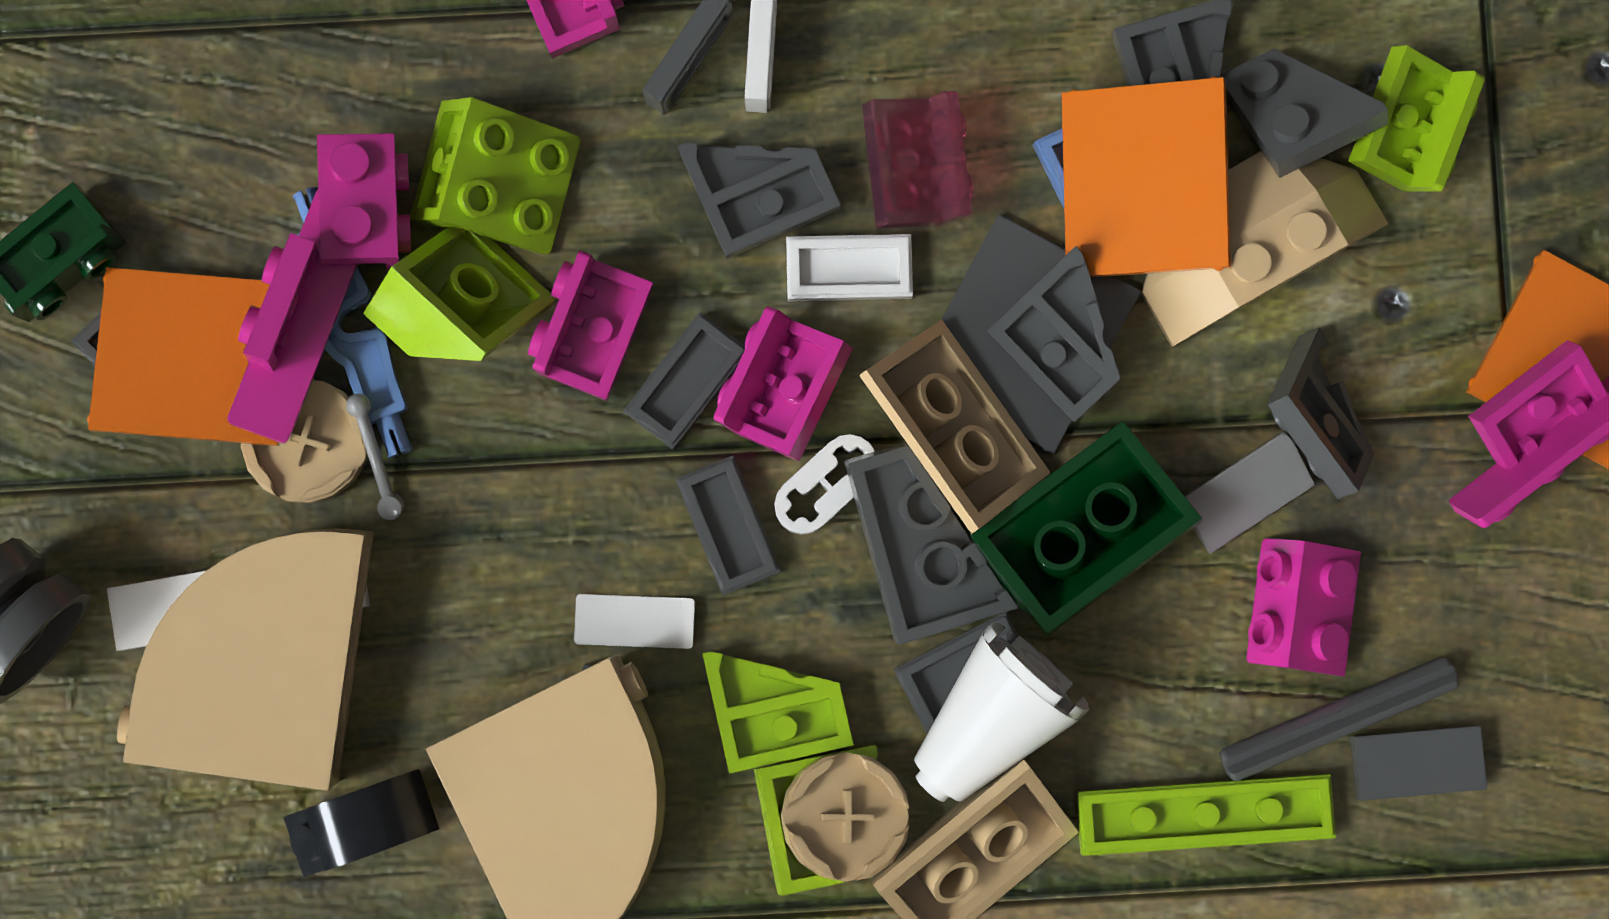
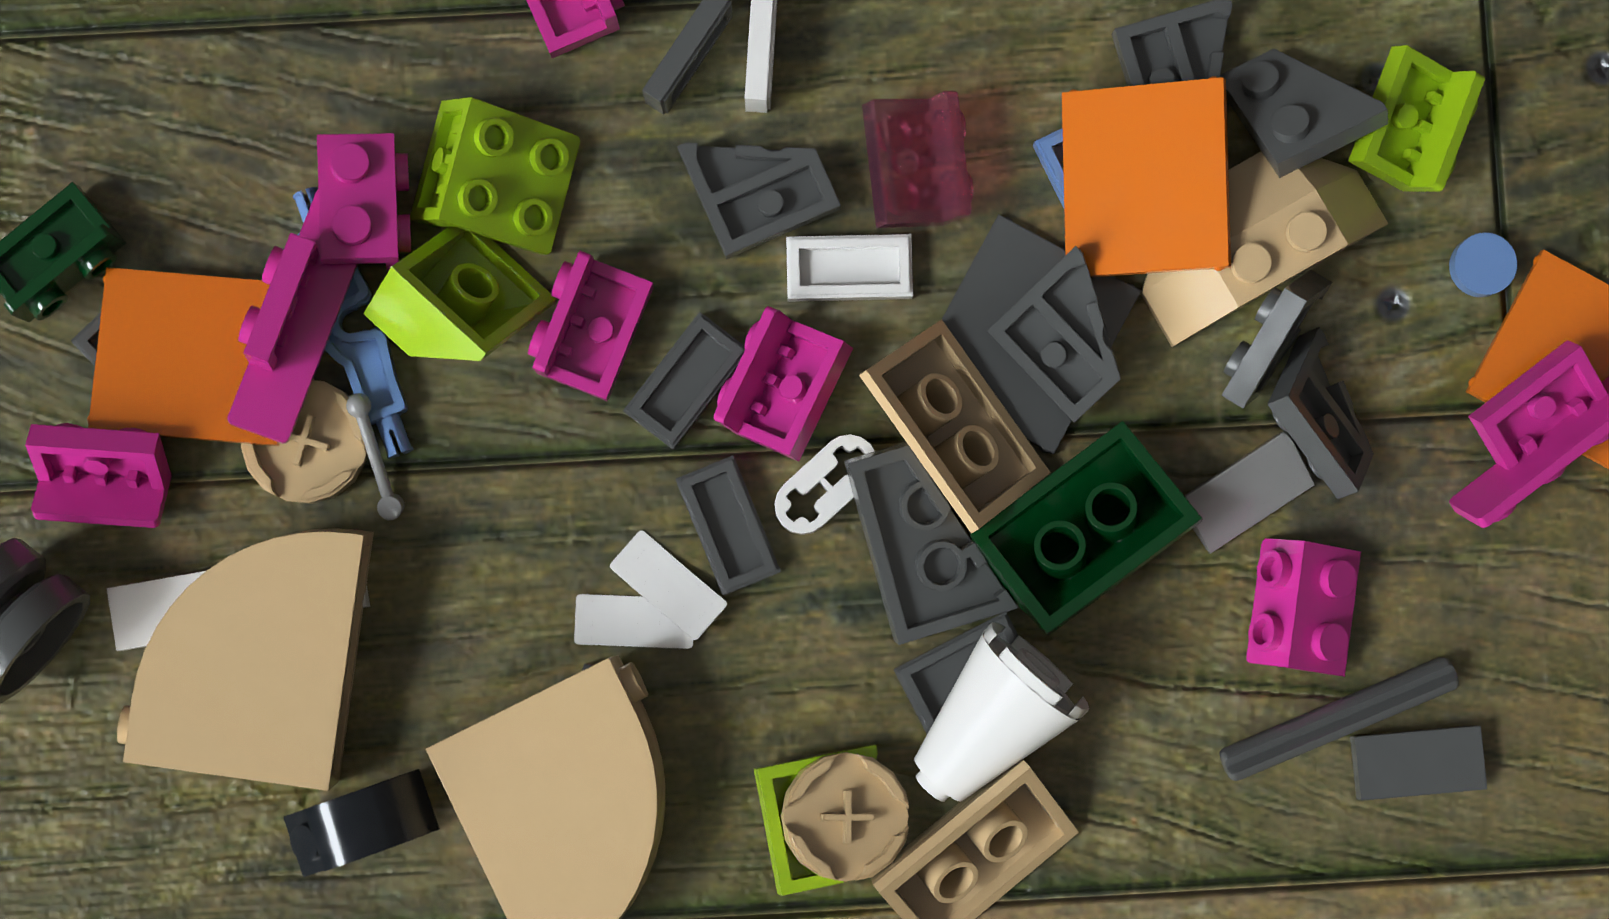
(98, 475): none -> dark pink bracket
(668, 585): none -> white sticker
(773, 712): lime wing -> none
(1205, 814): lime tile -> none
(1281, 318): none -> wing
(1483, 265): none -> medium blue tile

